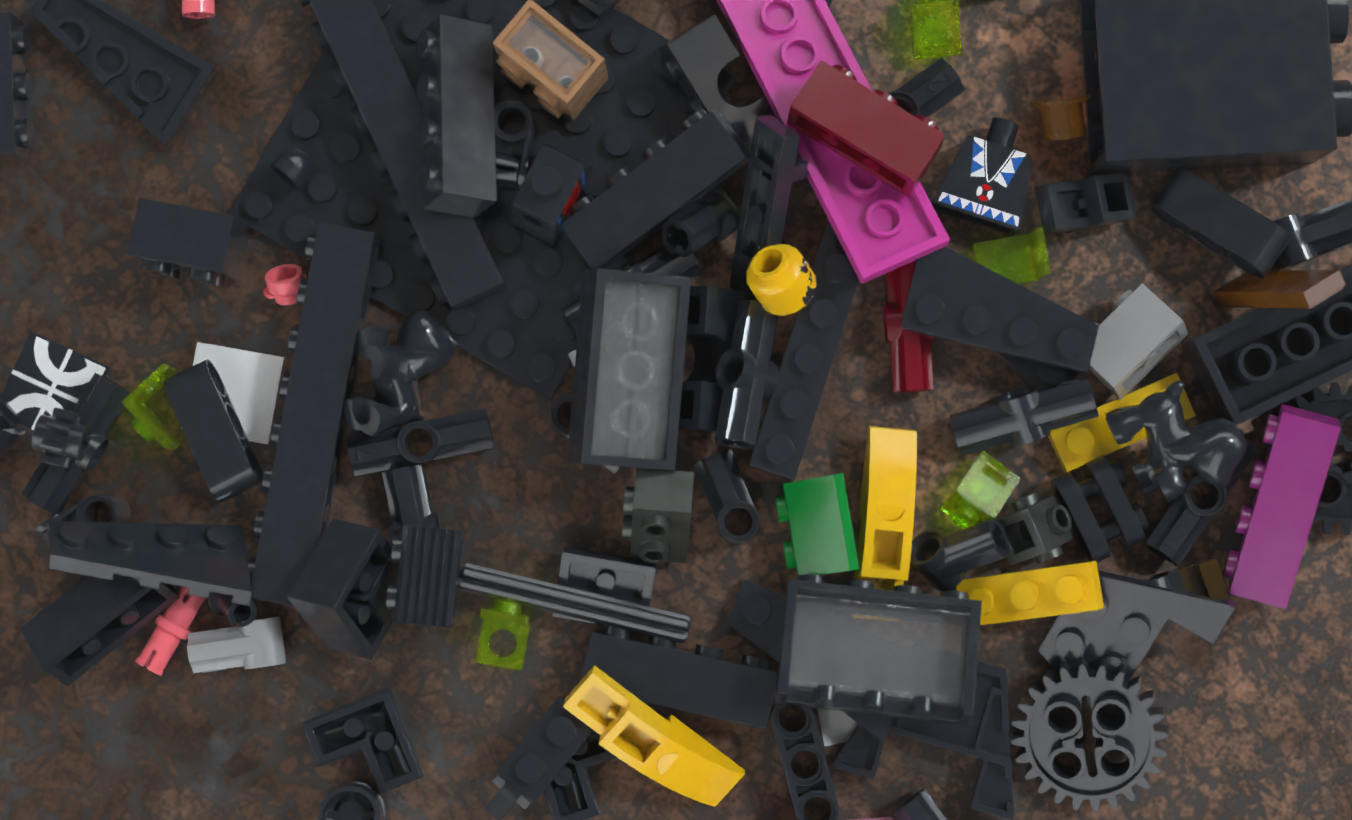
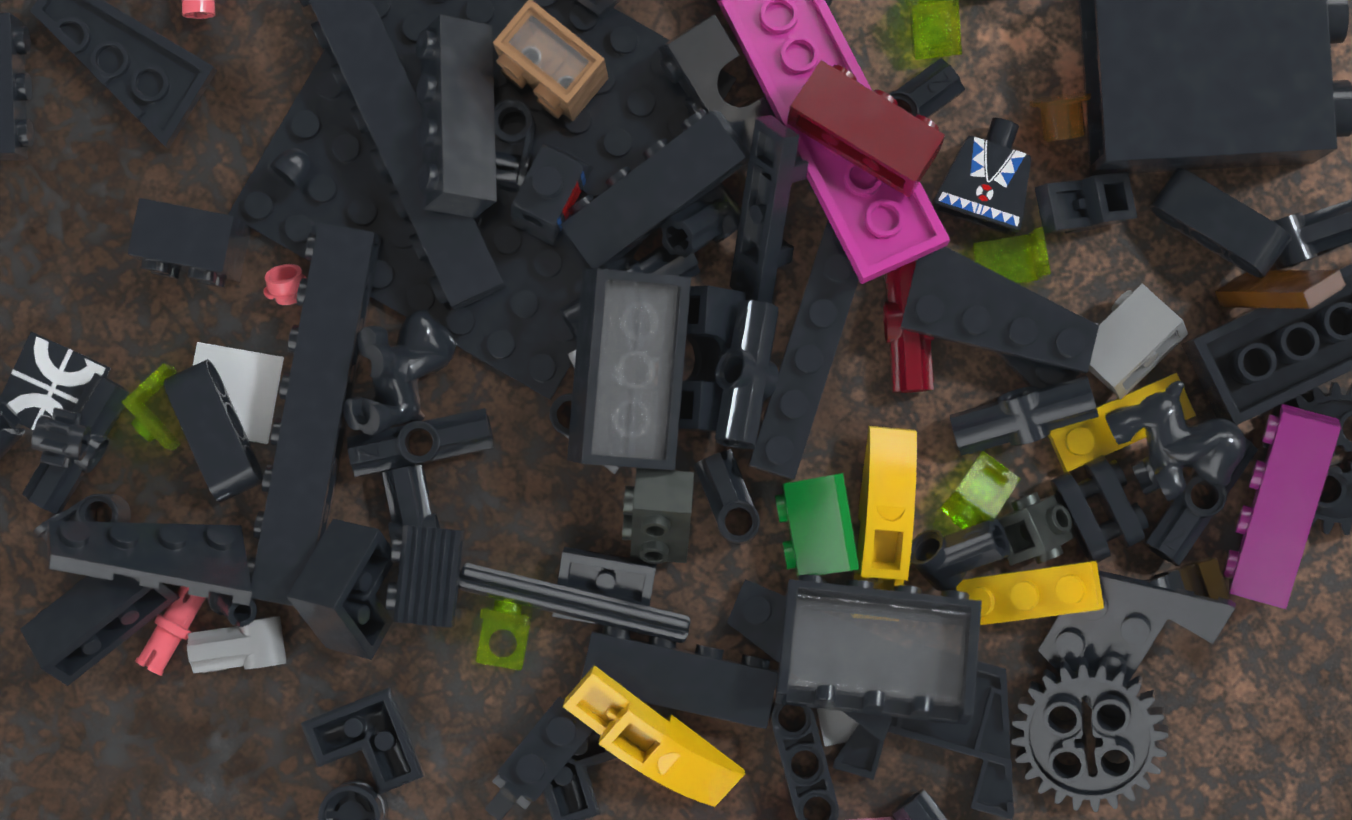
(781, 279): yellow head -> none

